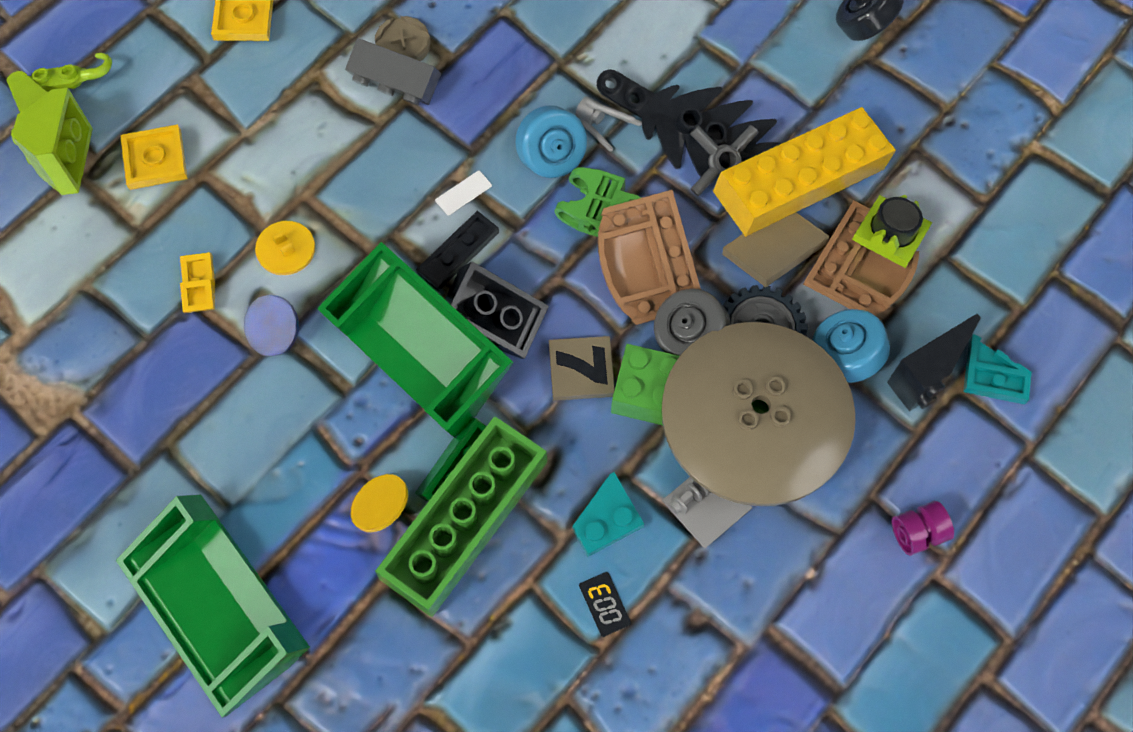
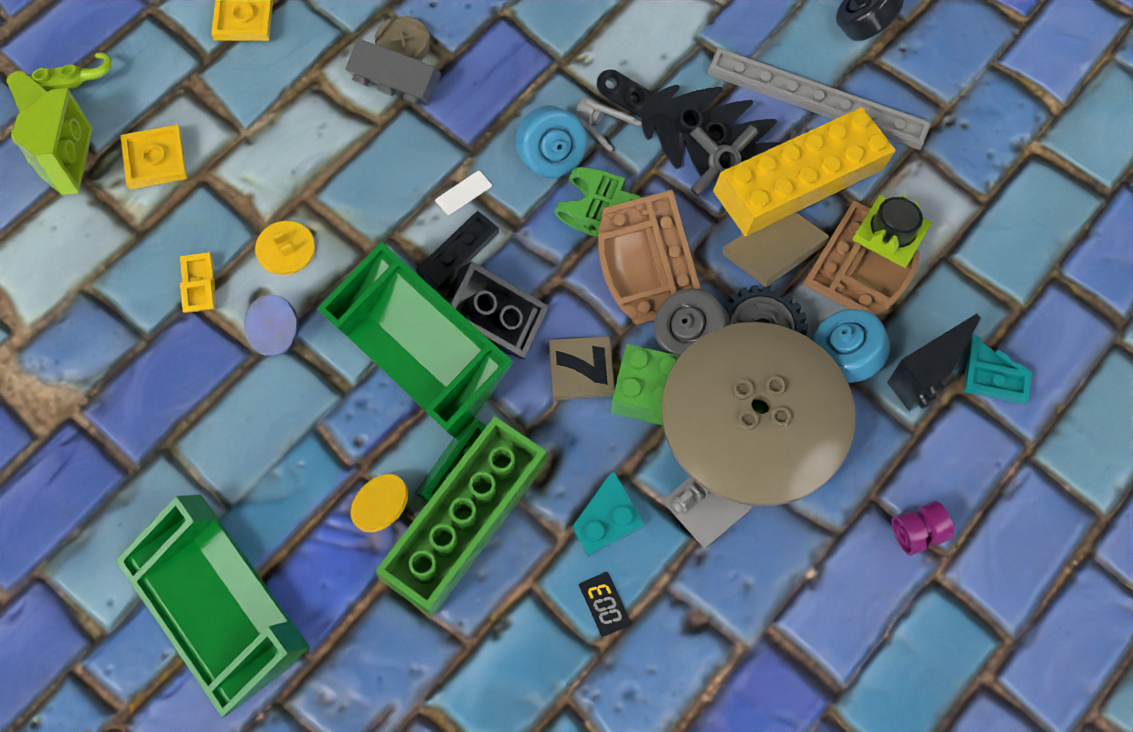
(815, 96): none -> light grey tile

